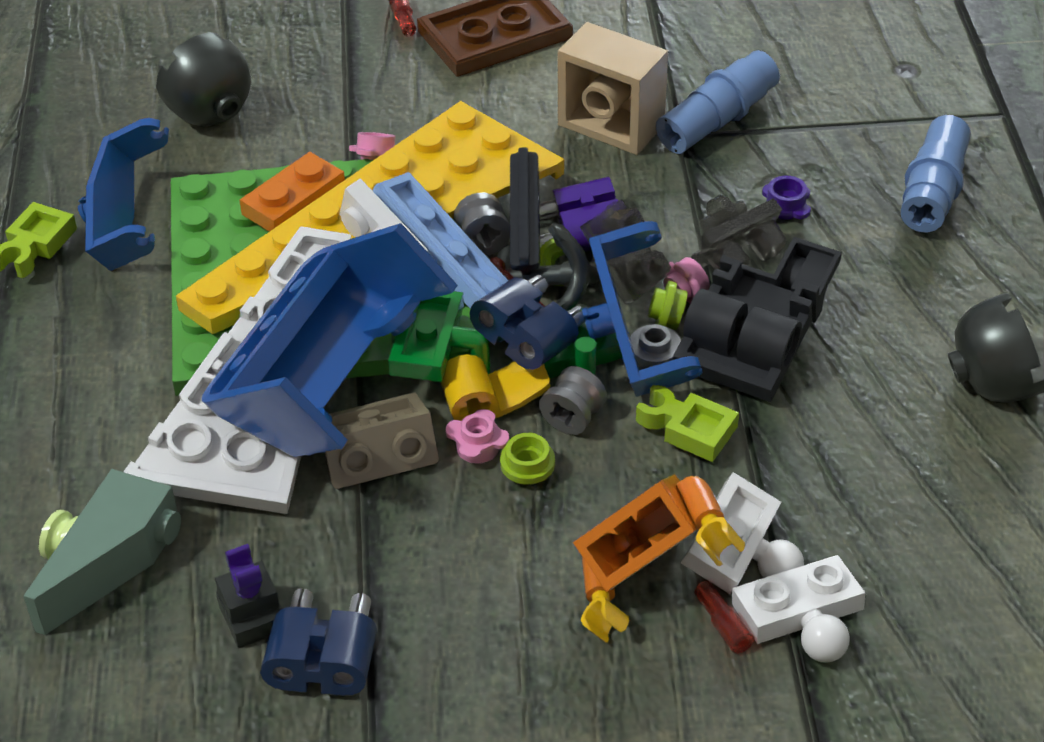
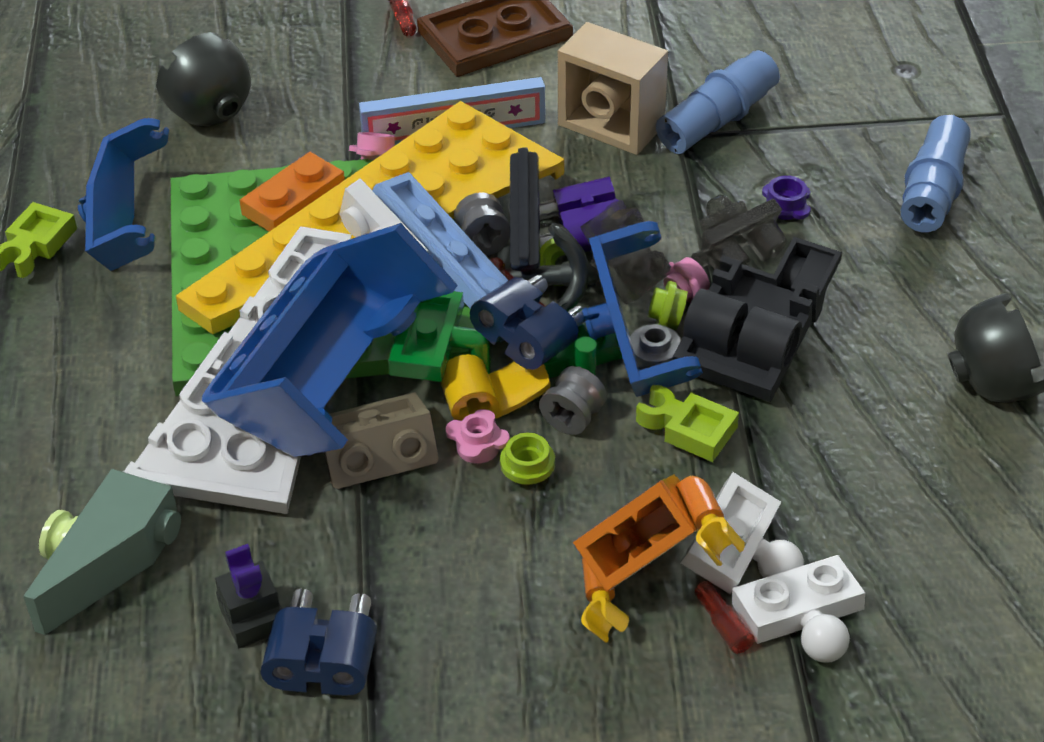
(509, 103): none -> tile

